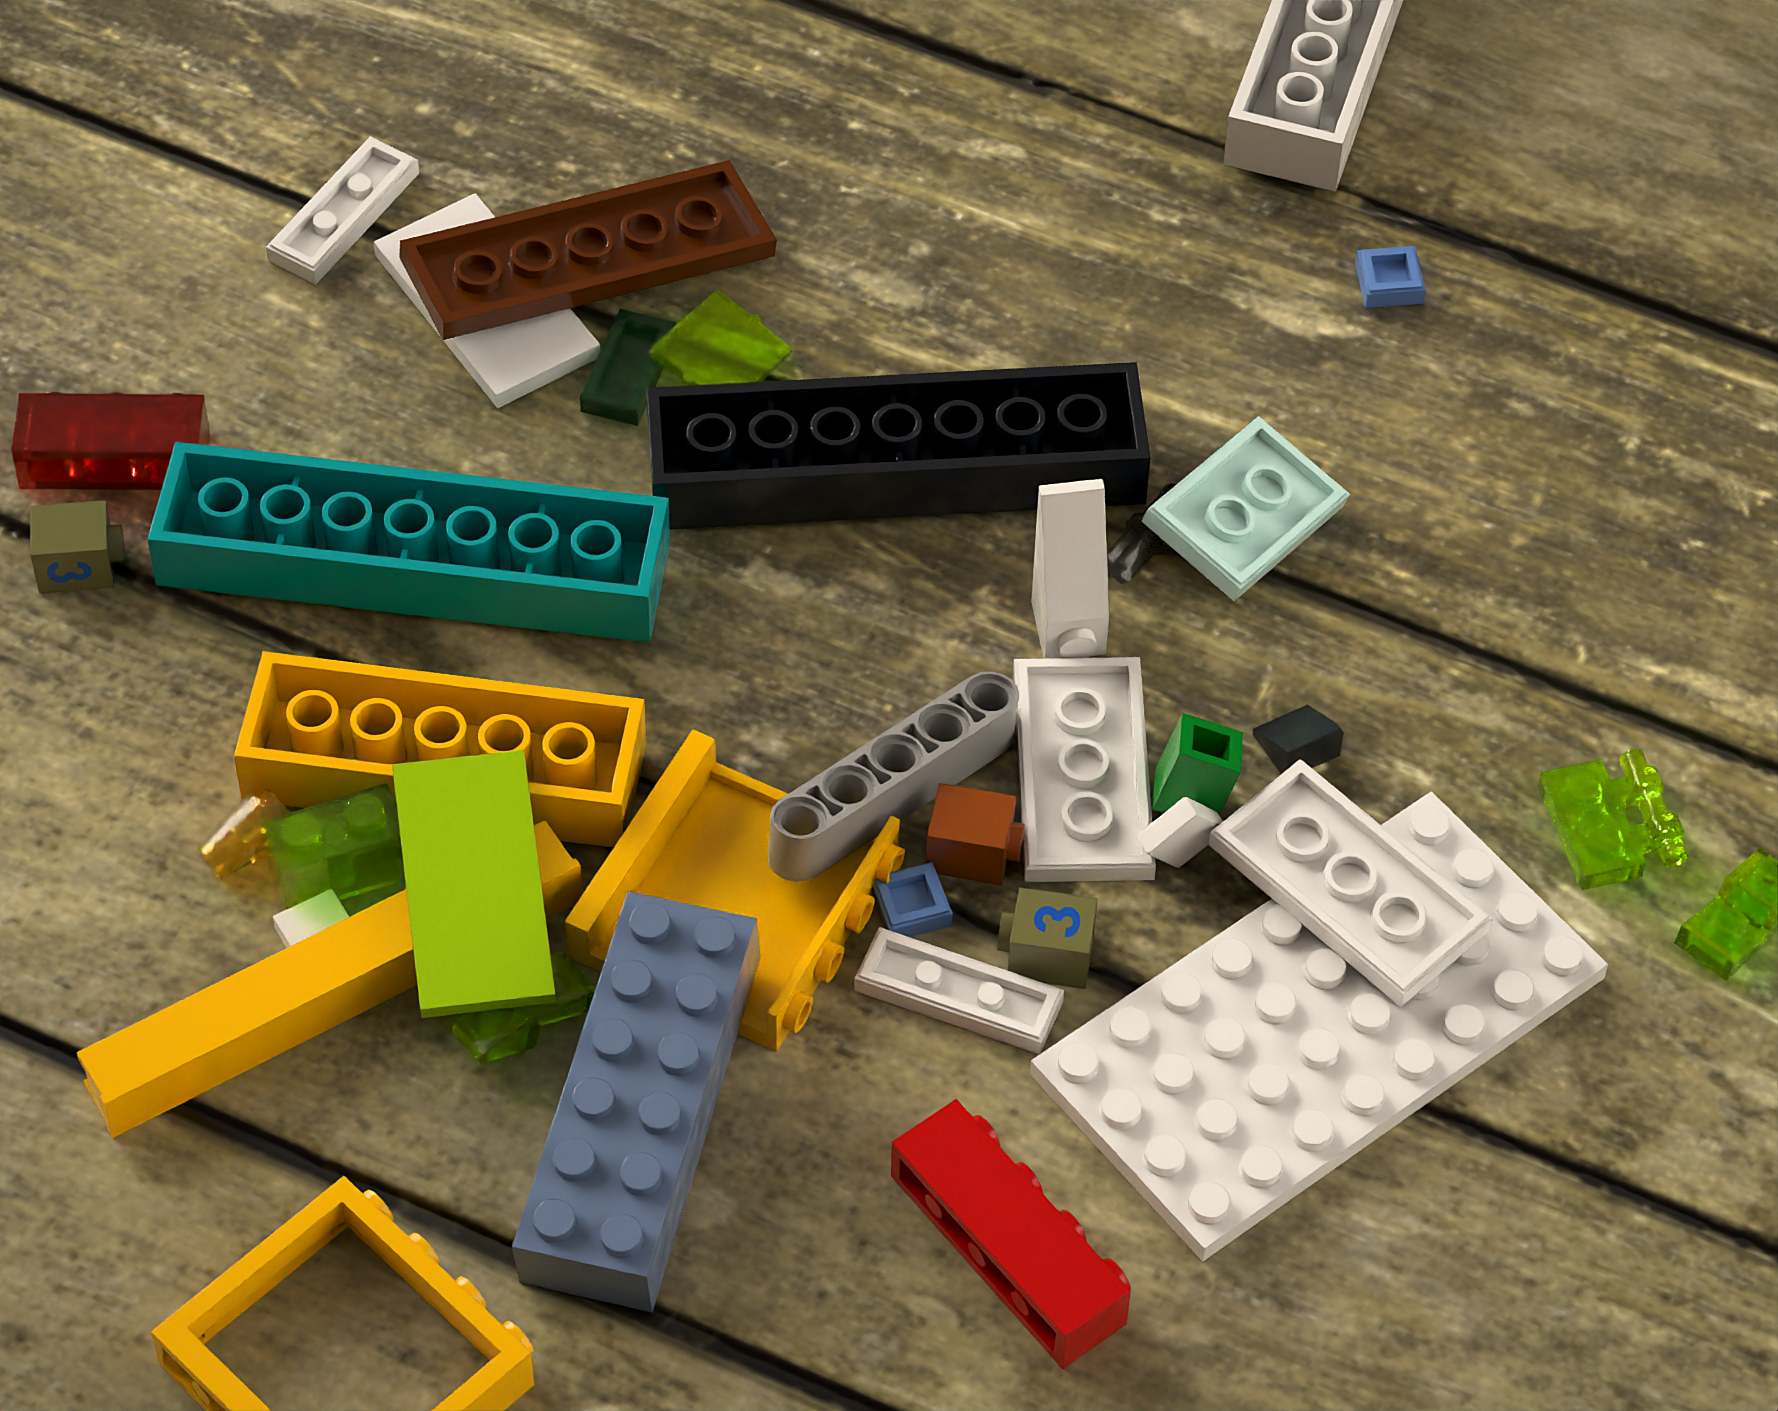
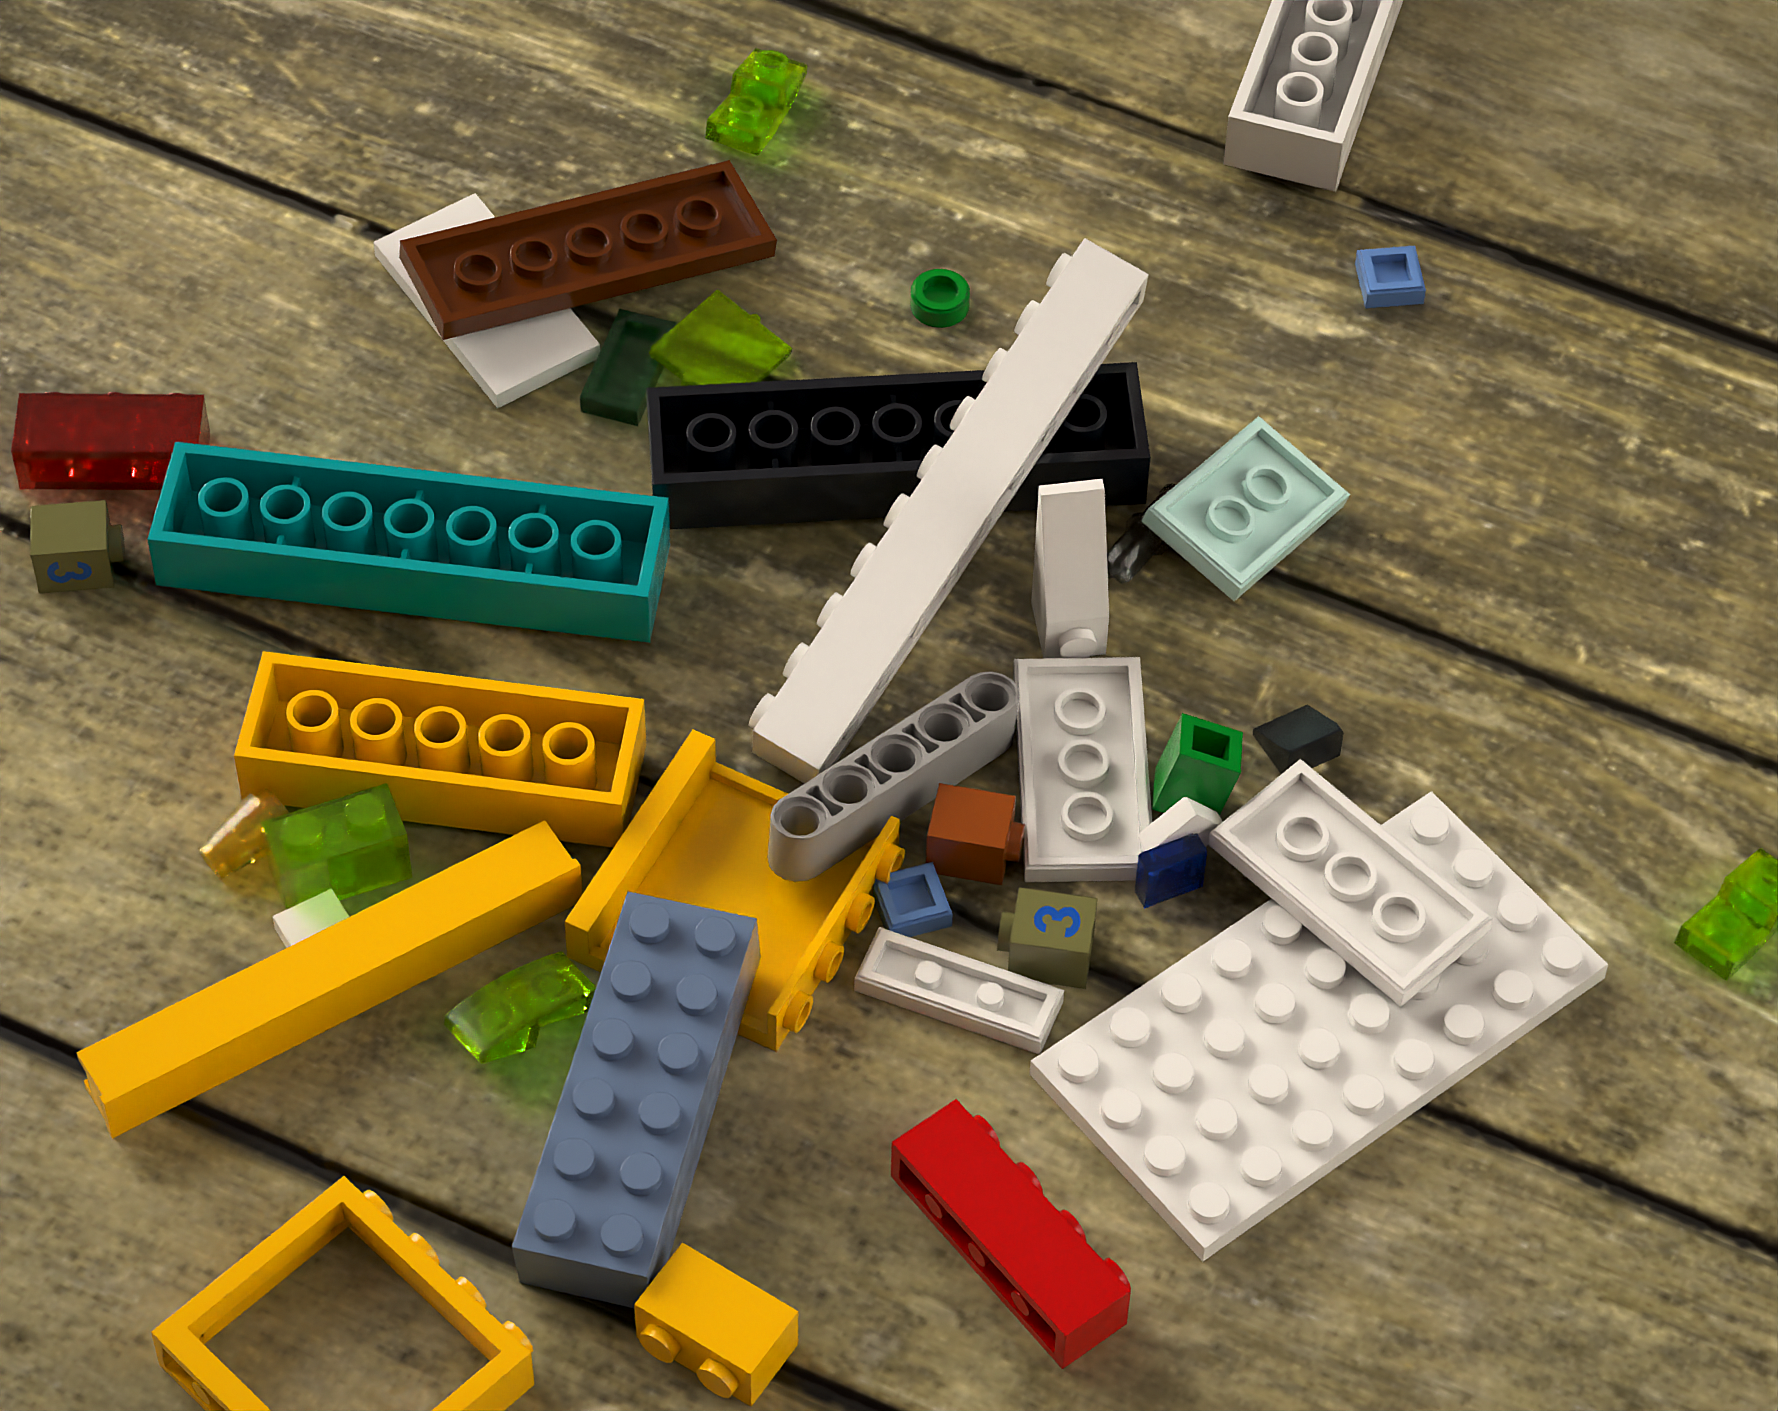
(342, 210): white tile -> none
(473, 884): lime tile -> none
(715, 1325): none -> yellow brick
(758, 101): none -> clear neon green slope
(940, 298): none -> green tile
(948, 514): none -> white brick
(1170, 870): none -> clear blue tile
(1593, 825): clear neon green plate -> none

